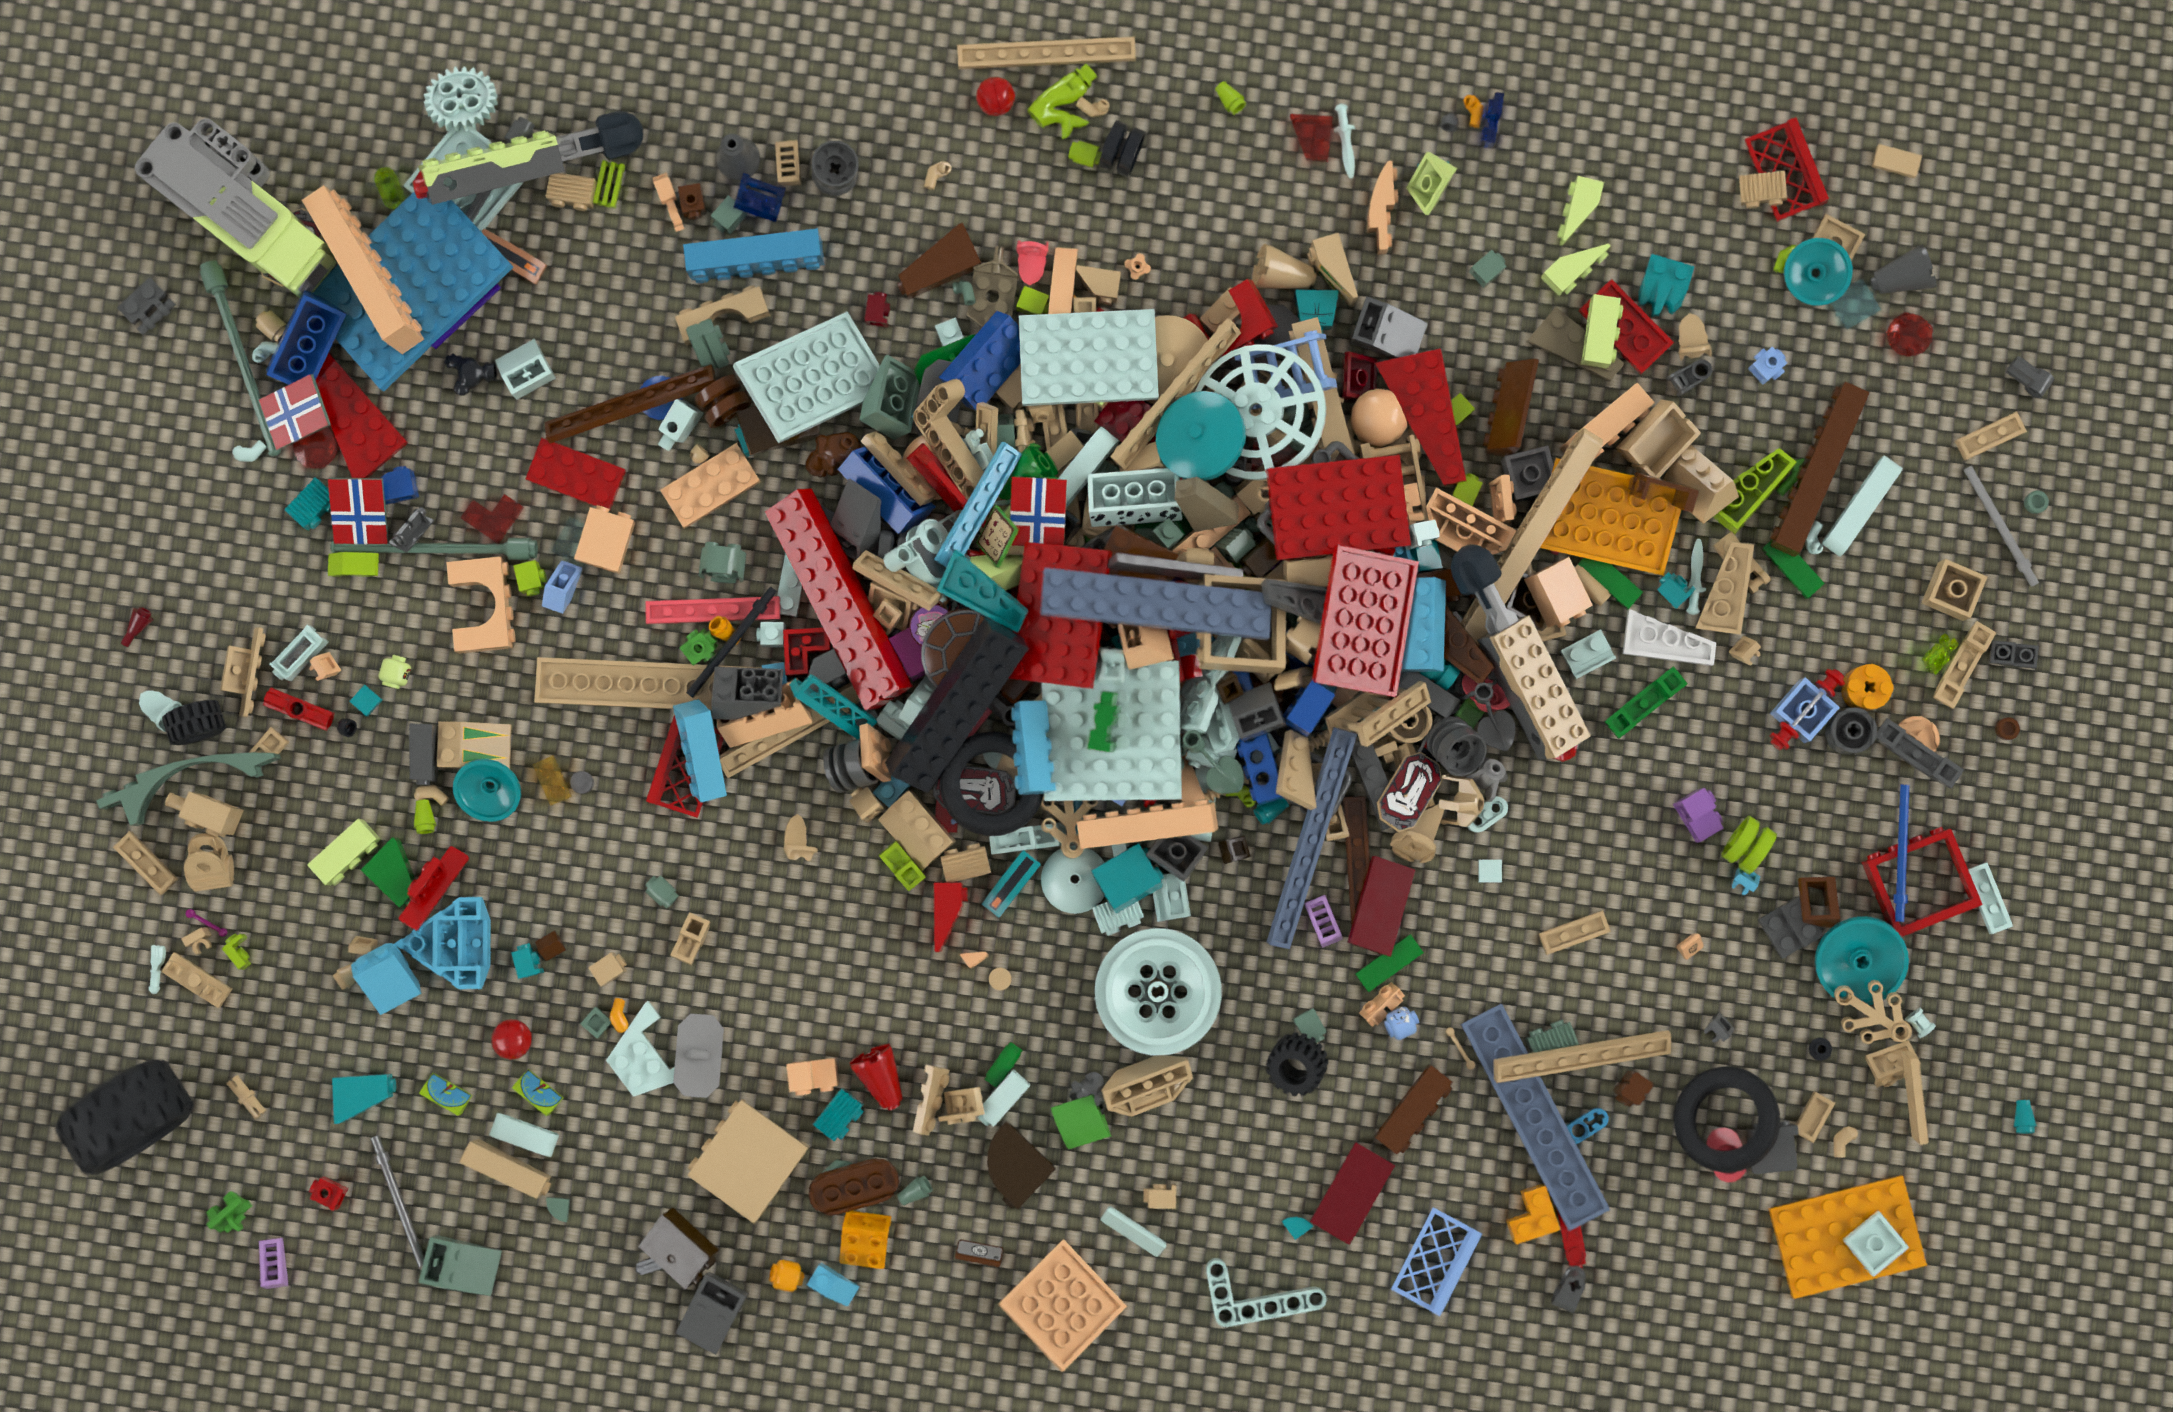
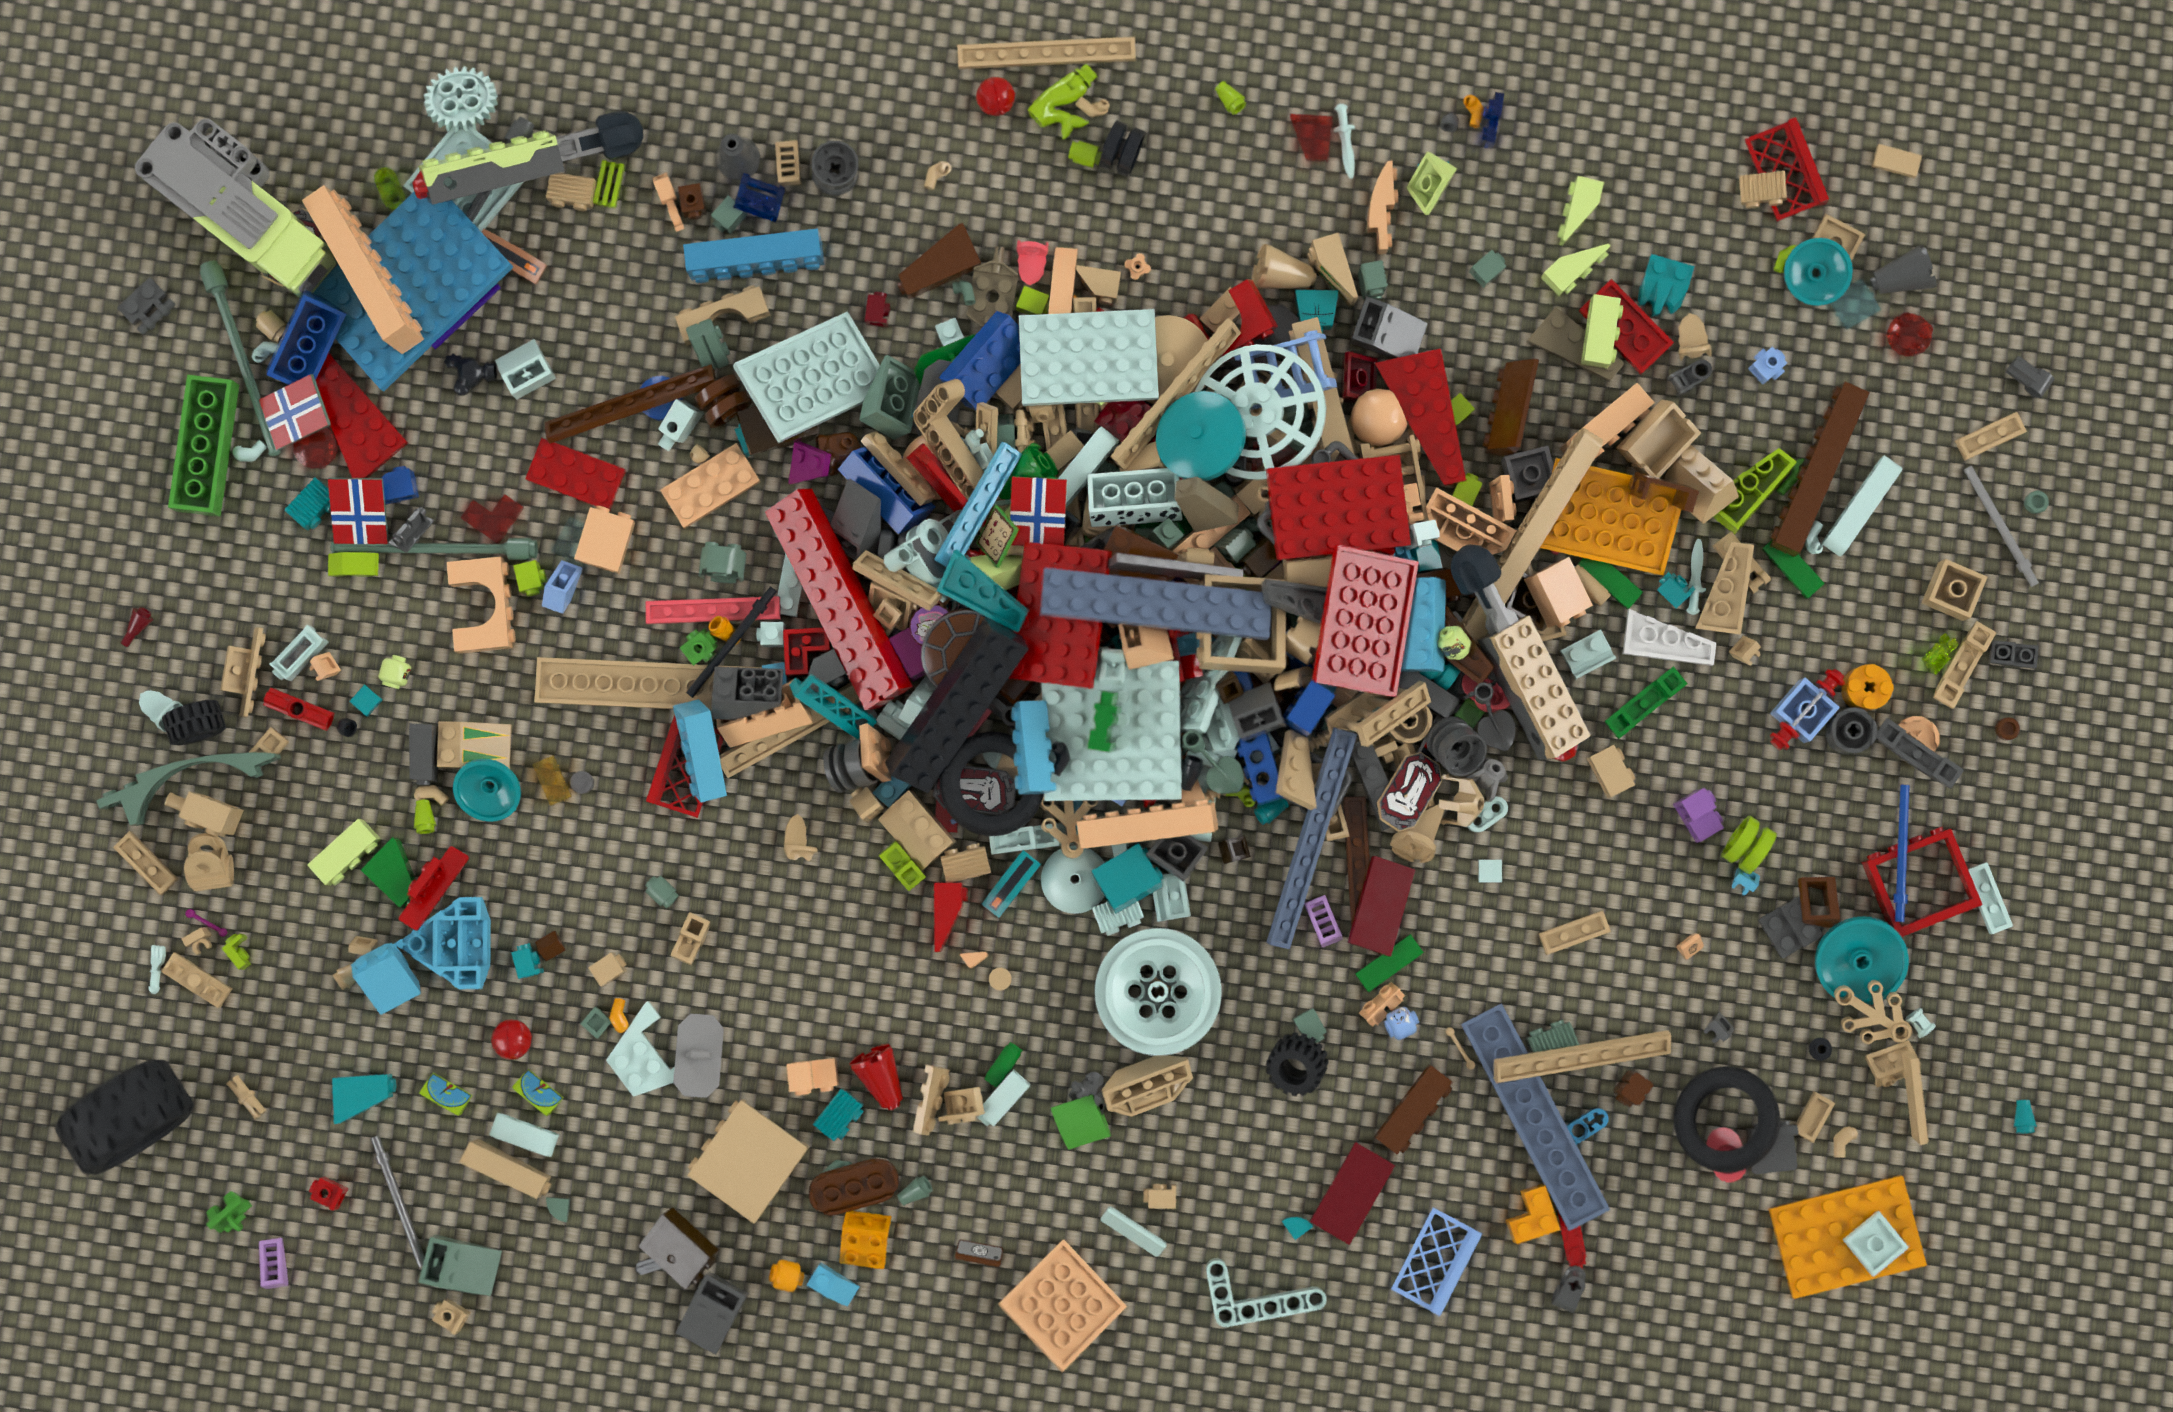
(203, 445): none -> bright green brick
(458, 1315): none -> tan brick
(808, 463): none -> magenta wing
(1016, 1166): dark brown brick -> none
(1062, 756): none -> black arm
(1190, 769): none -> black cone
(1372, 280): none -> sand green brick
(1454, 642): none -> yellowish green head
(1611, 771): none -> tan brick

